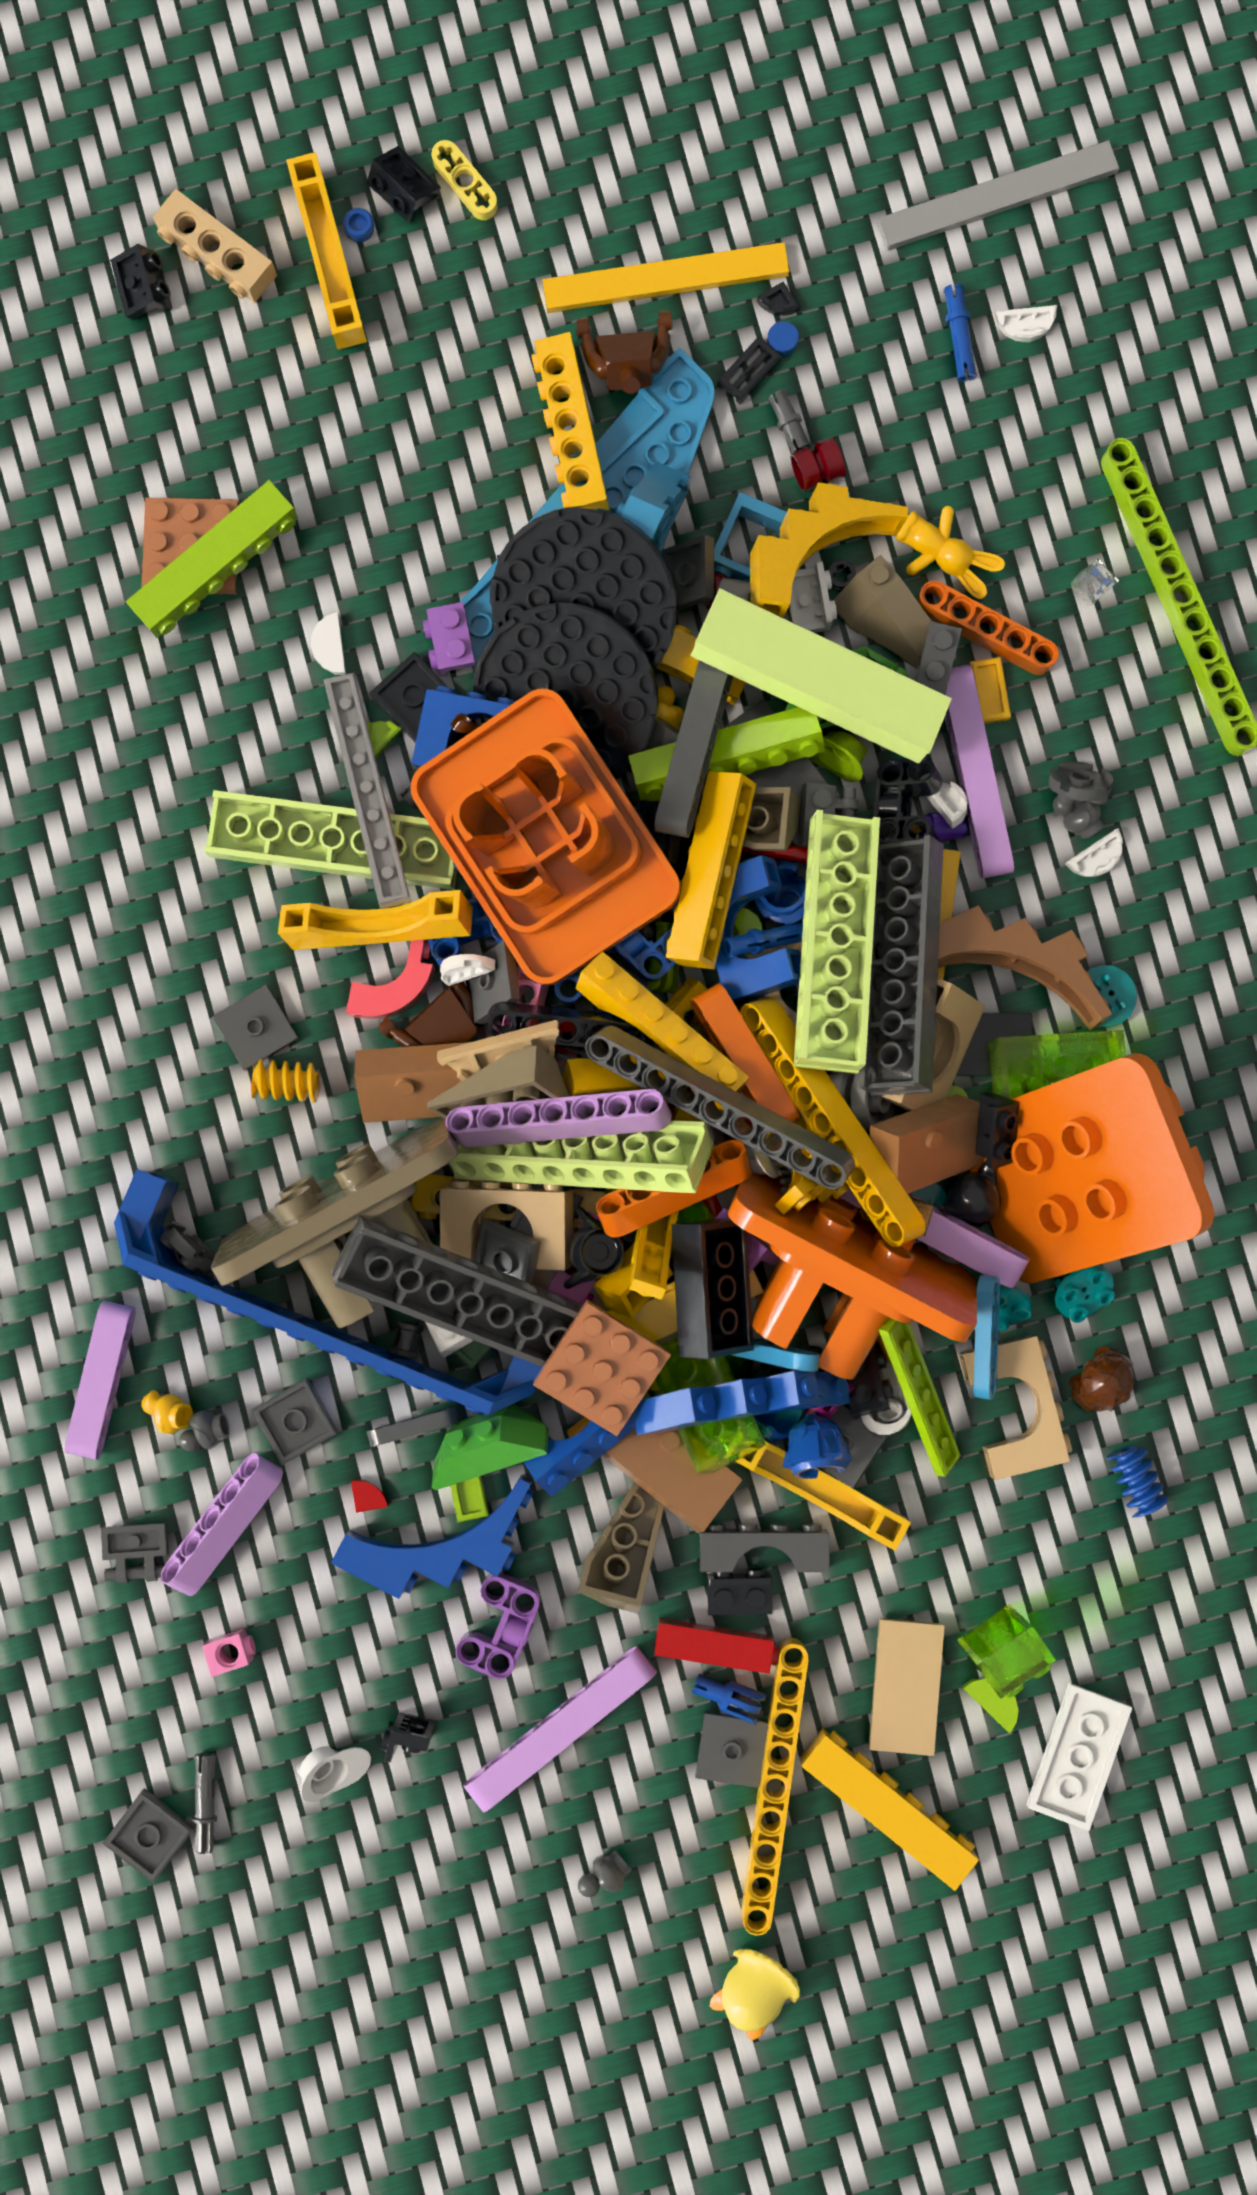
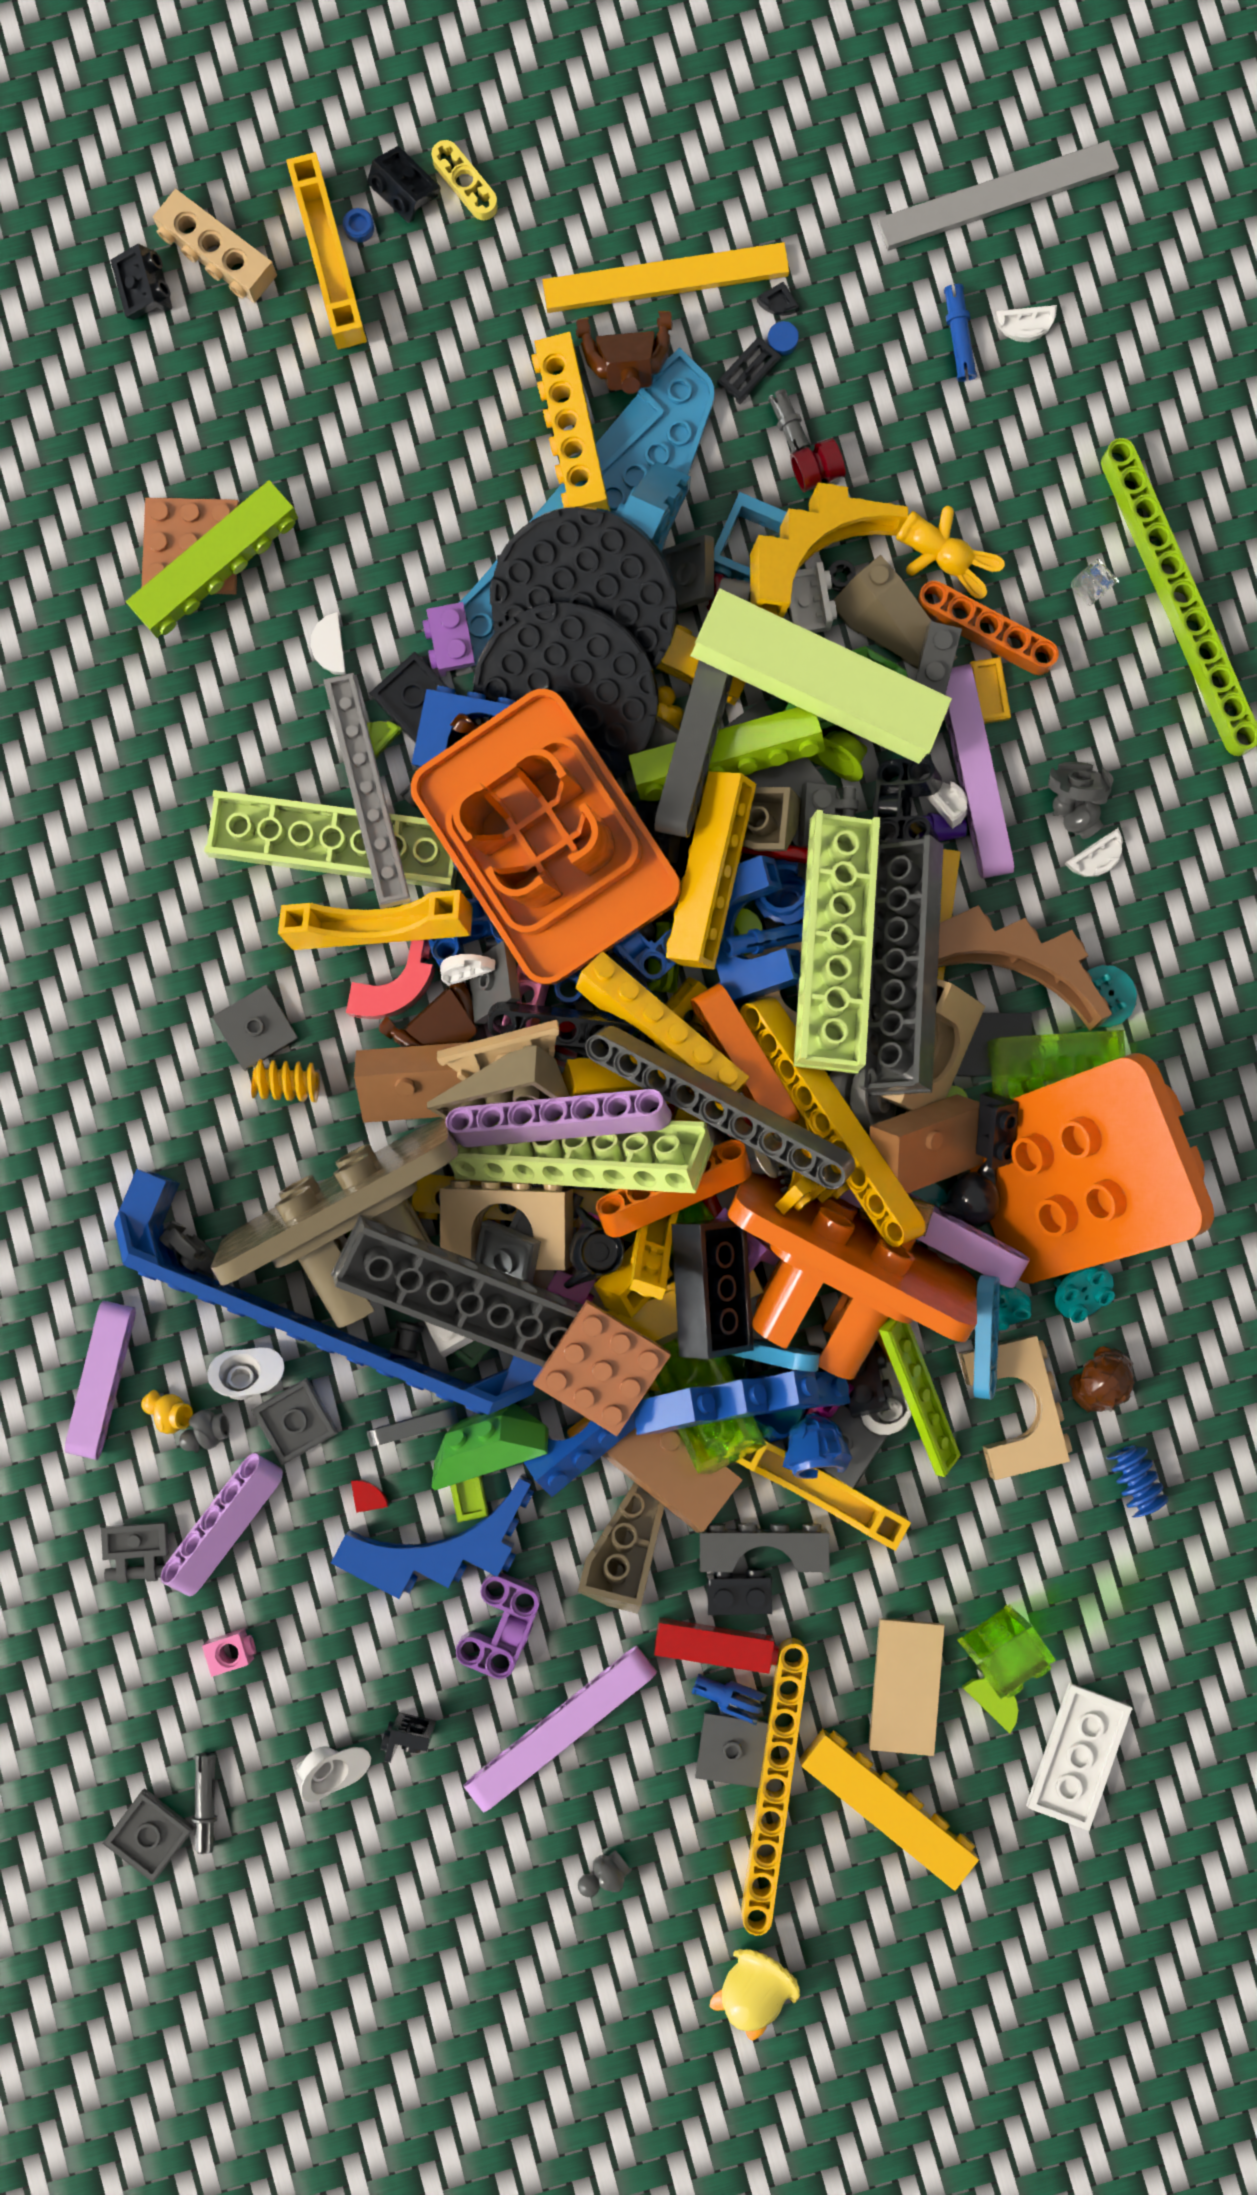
(245, 1372): none -> white piece

